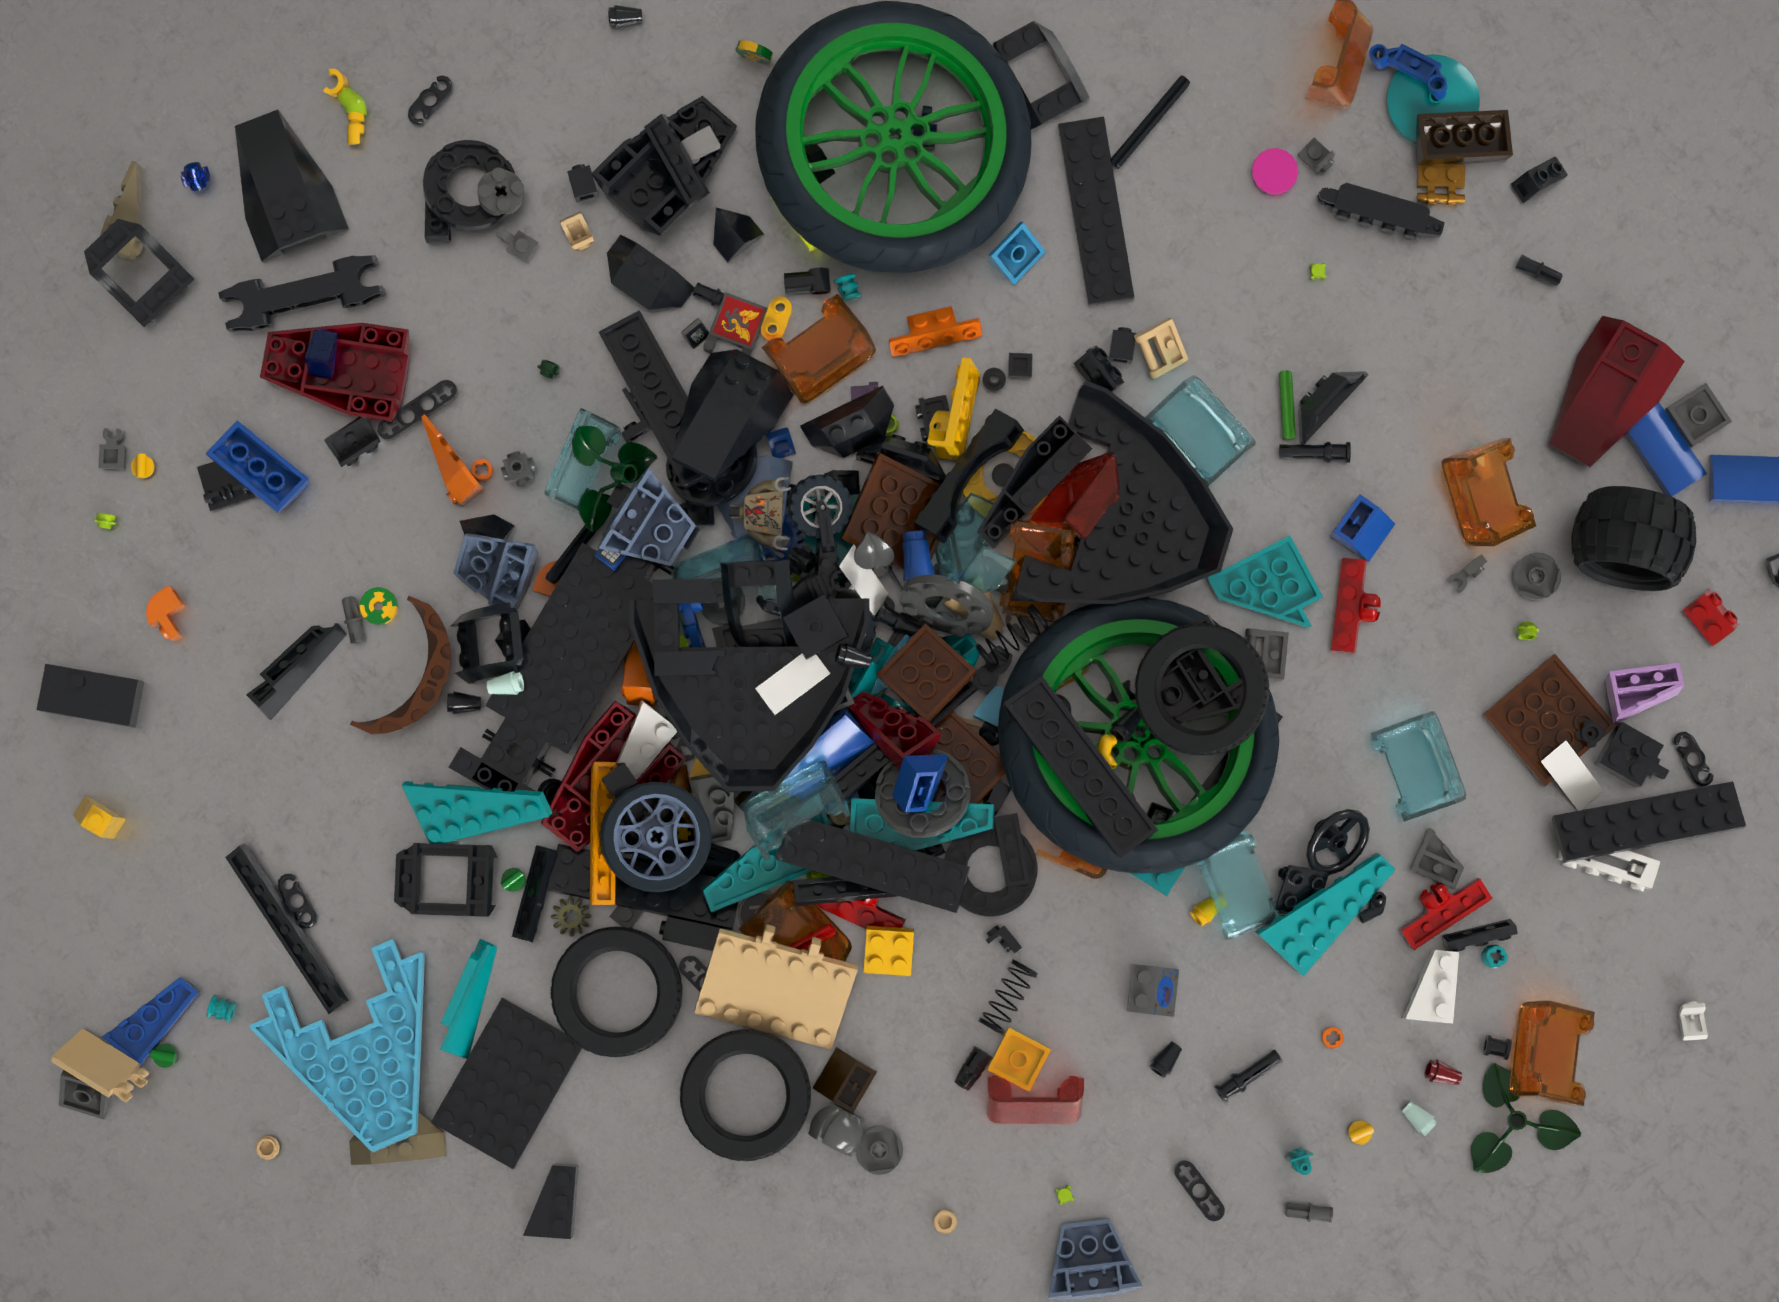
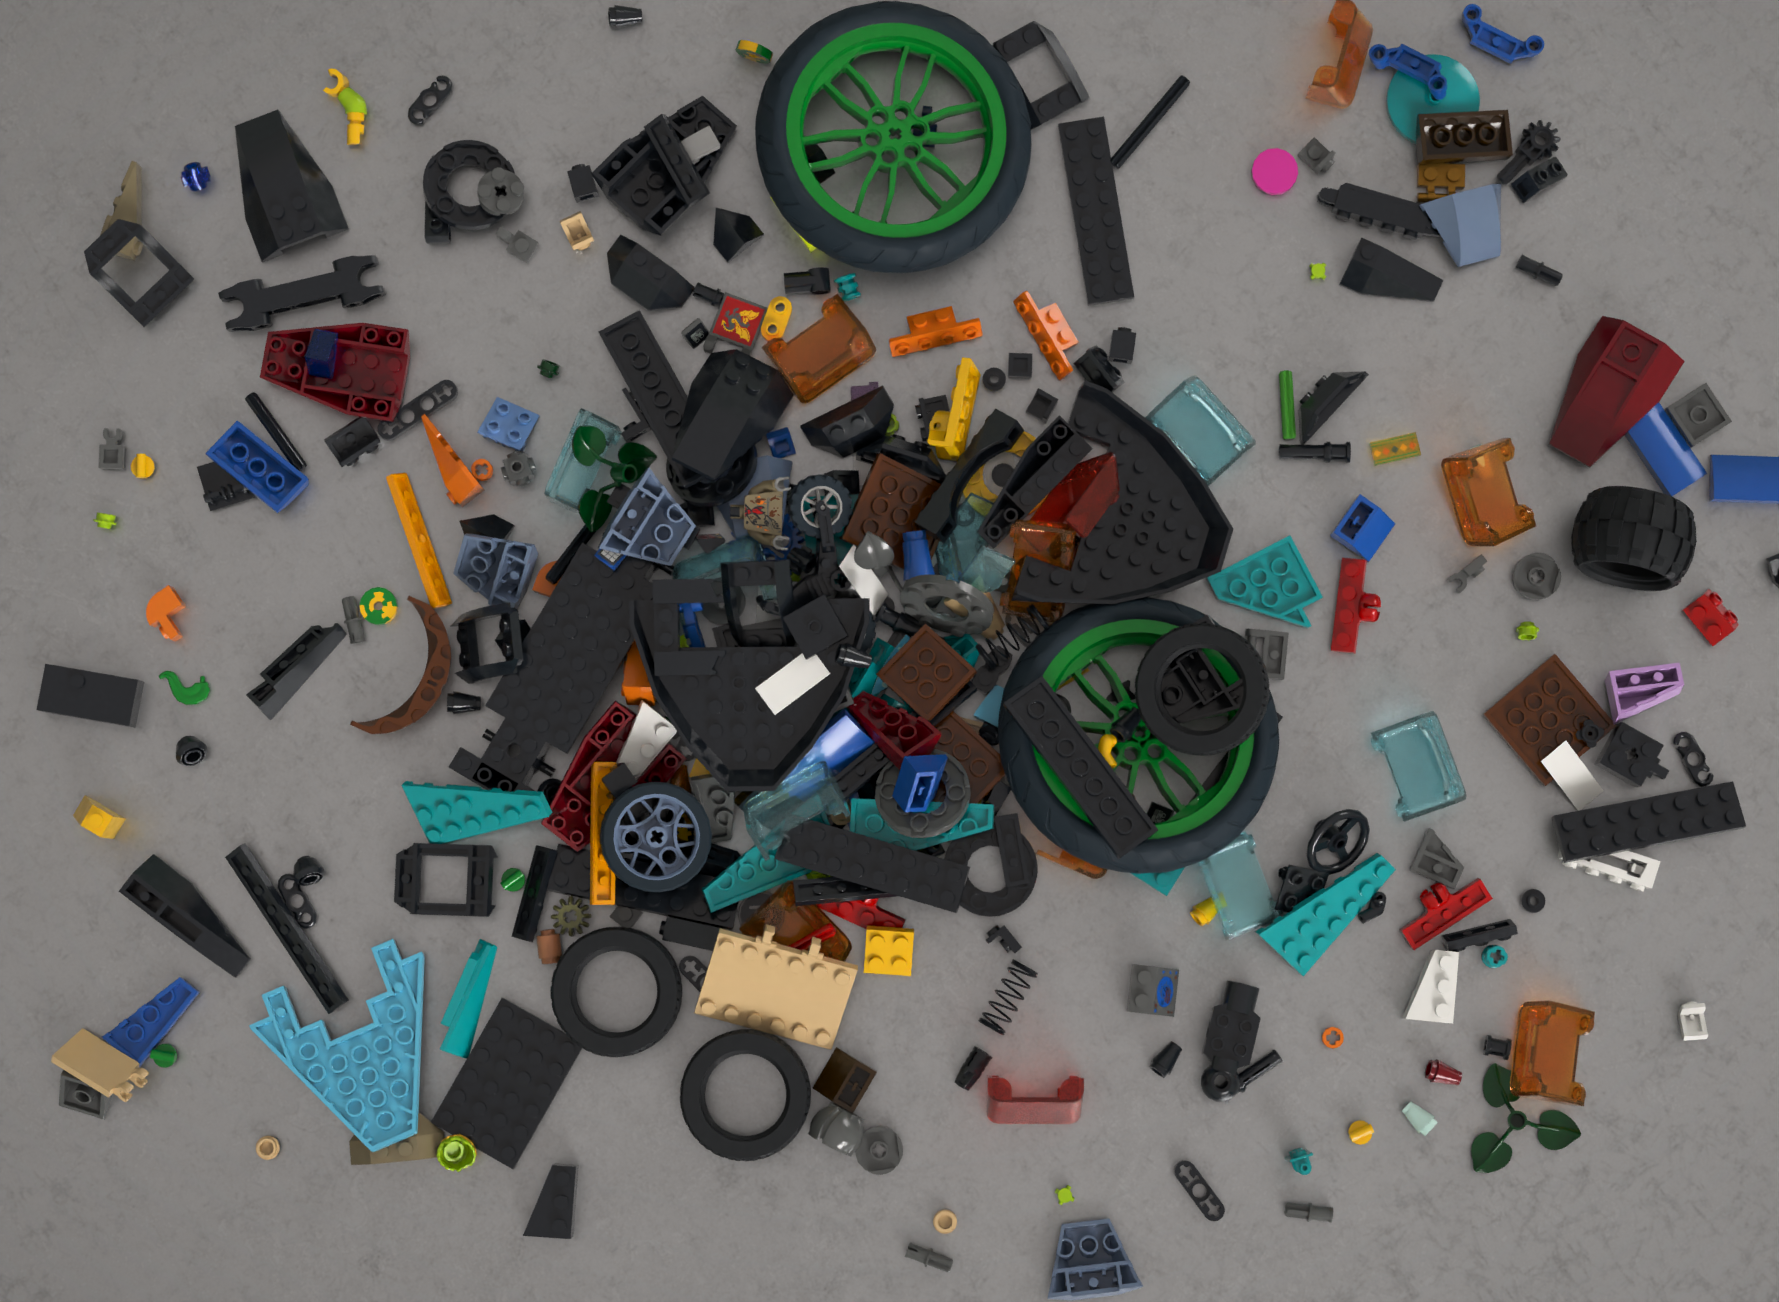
(184, 912): none -> black wedge
(189, 695): none -> green piece
(190, 751): none -> black cone
(221, 1009): teal bush -> none
(275, 431): none -> black axle
(307, 871): none -> black cone
(419, 540): none -> light orange tile
(456, 1152): none -> lime hair
(508, 424): none -> medium blue hinge
(509, 683): light aqua cone -> none
(549, 946): none -> nougat brick
(709, 542): none -> black slope
(929, 1257): none -> dark grey axle
(1016, 253): dark azure slope -> none
(1019, 1059): yellow plate -> none
(1042, 405): none -> black panel
(1049, 331): none -> orange bracket
(1167, 344): tan plate -> none
(1230, 1039): none -> black brick
(1384, 273): none -> black wedge
(1395, 449): none -> clear yellow tile
(1469, 223): none -> sand blue wedge
(1496, 41): none -> blue plate
(1525, 900): none -> black plate
(1530, 150): none -> black gear

